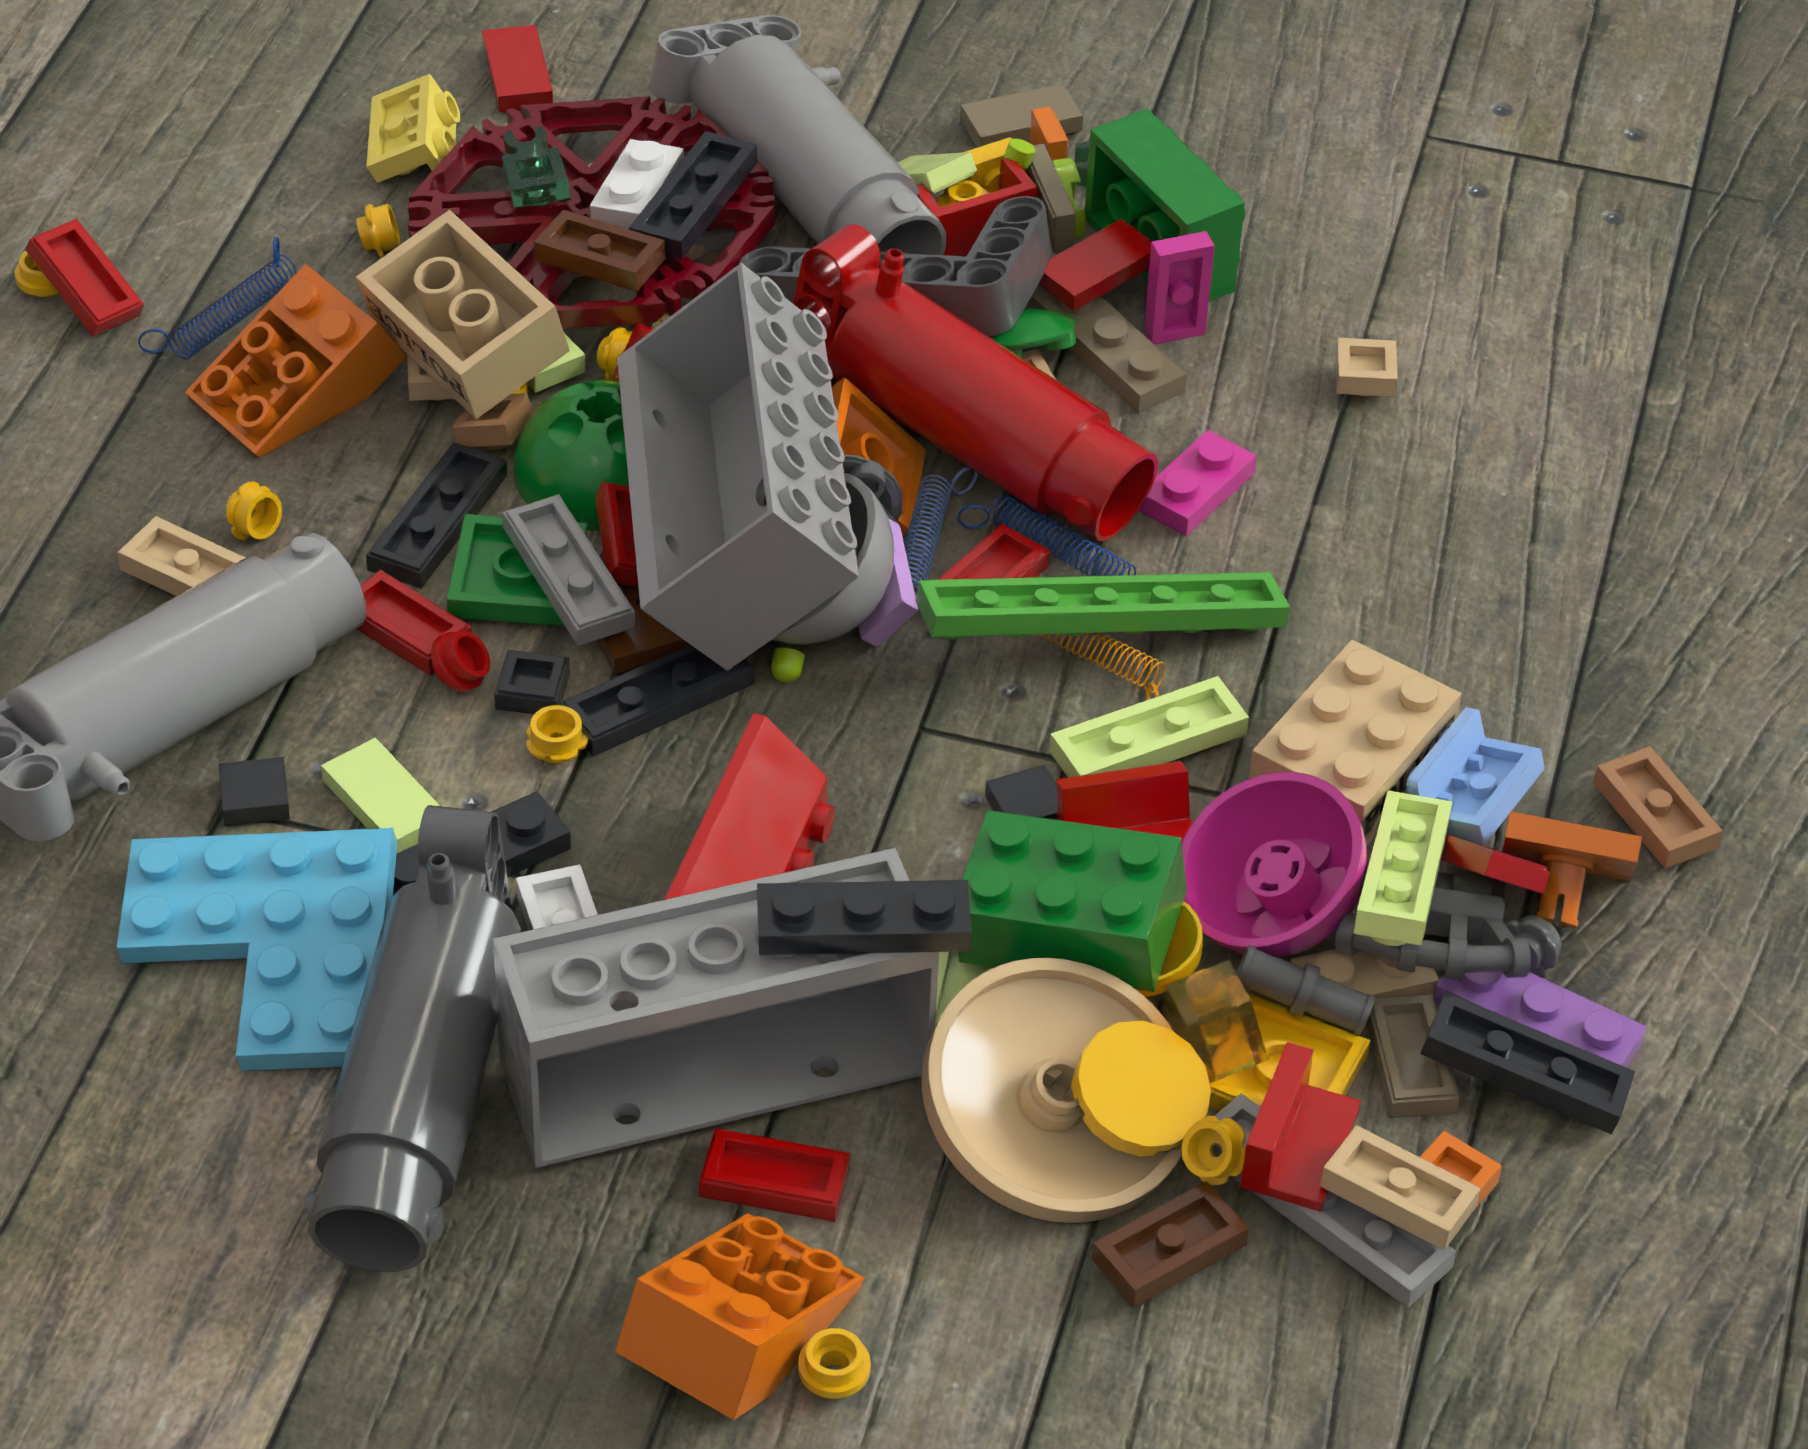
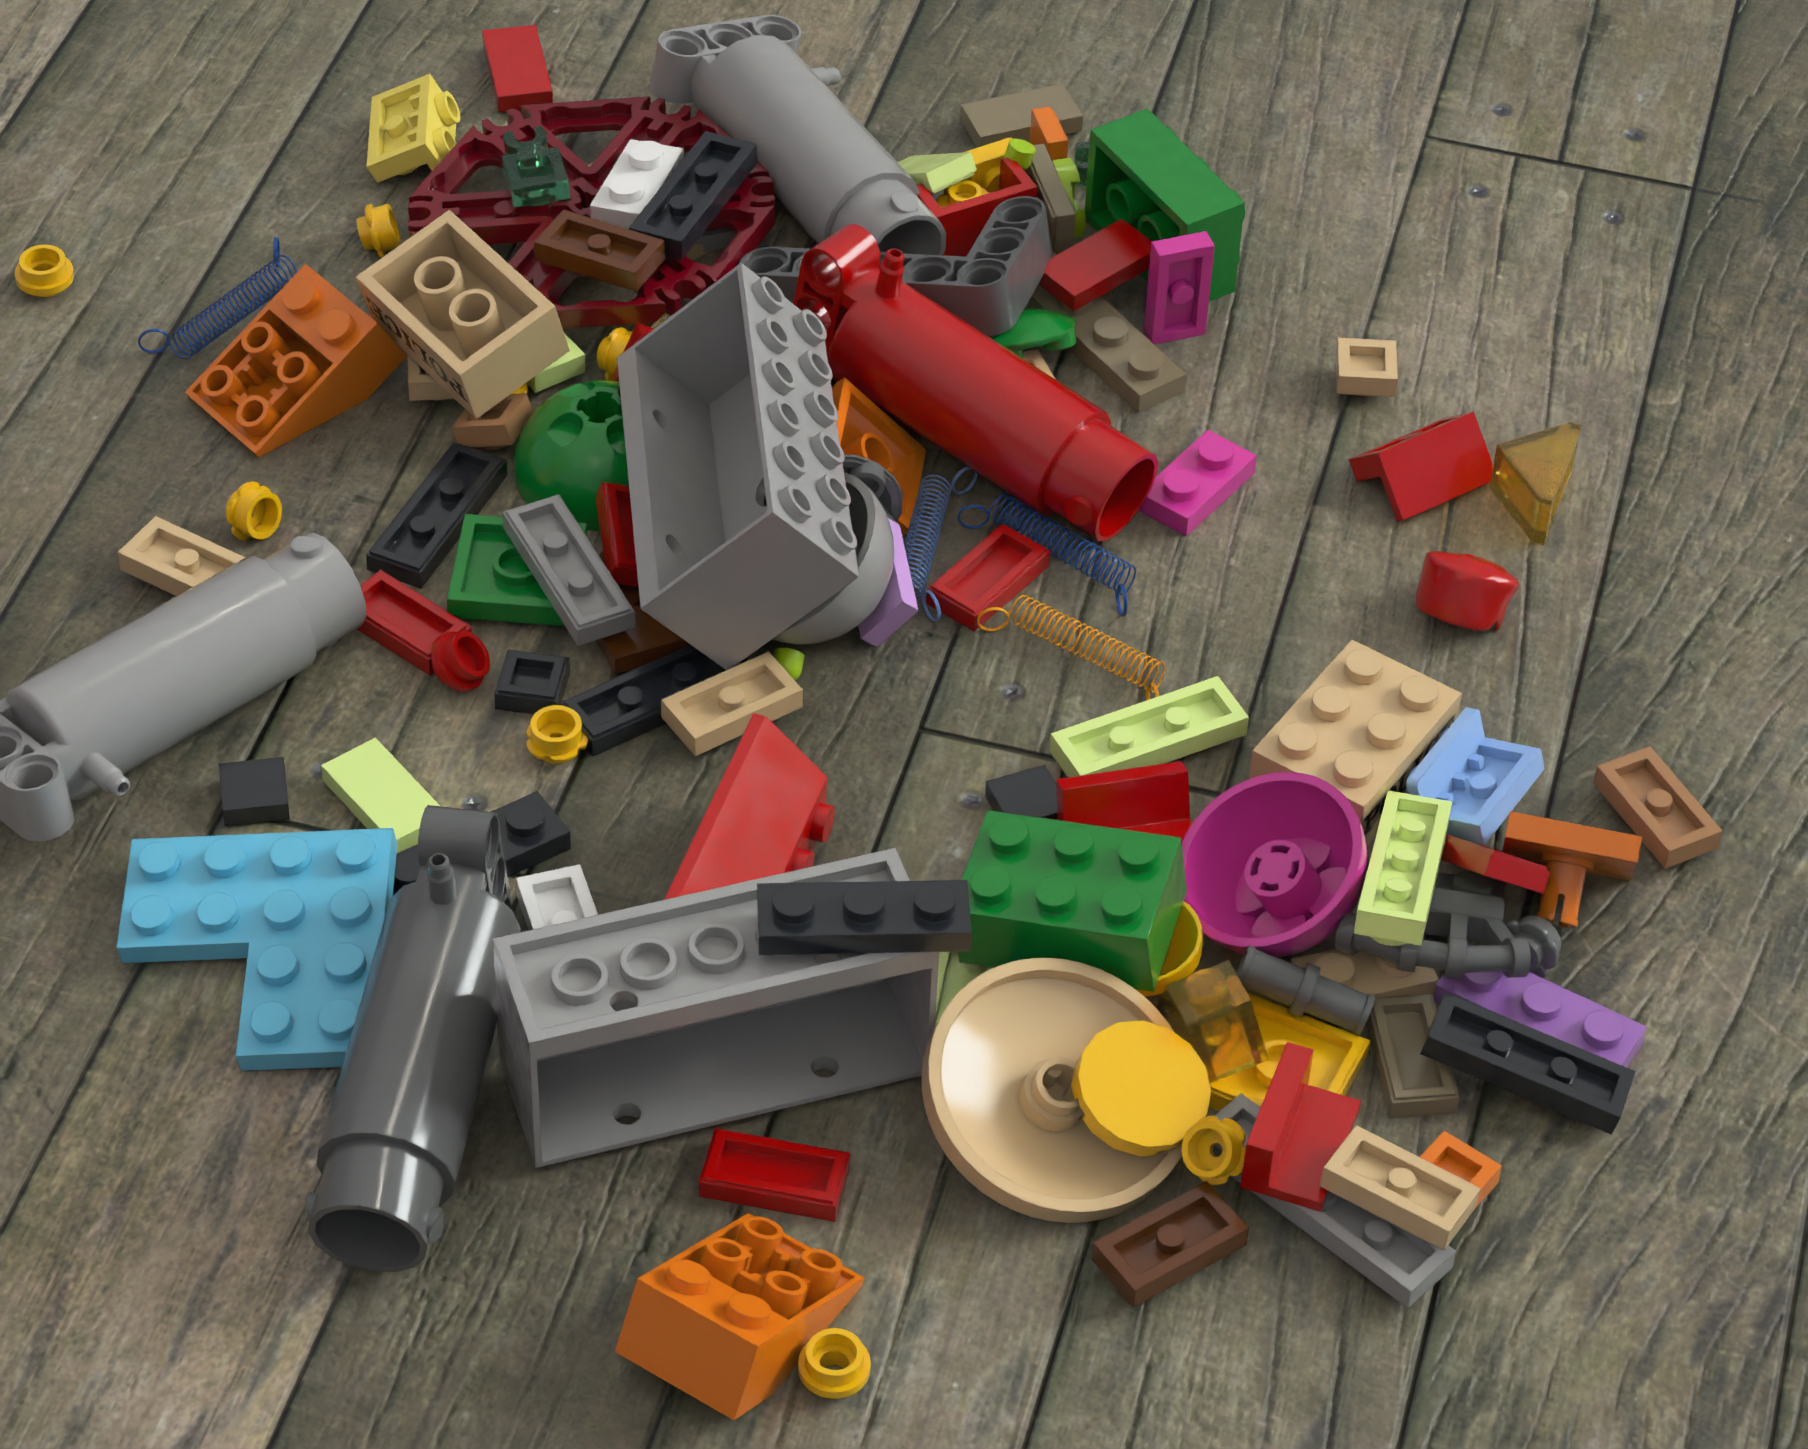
(84, 277): red tile -> none
(724, 704): none -> tan plate
(1101, 604): bright green plate -> none
(1428, 464): none -> red panel
(1465, 590): none -> red hair
(1533, 476): none -> clear yellow slope

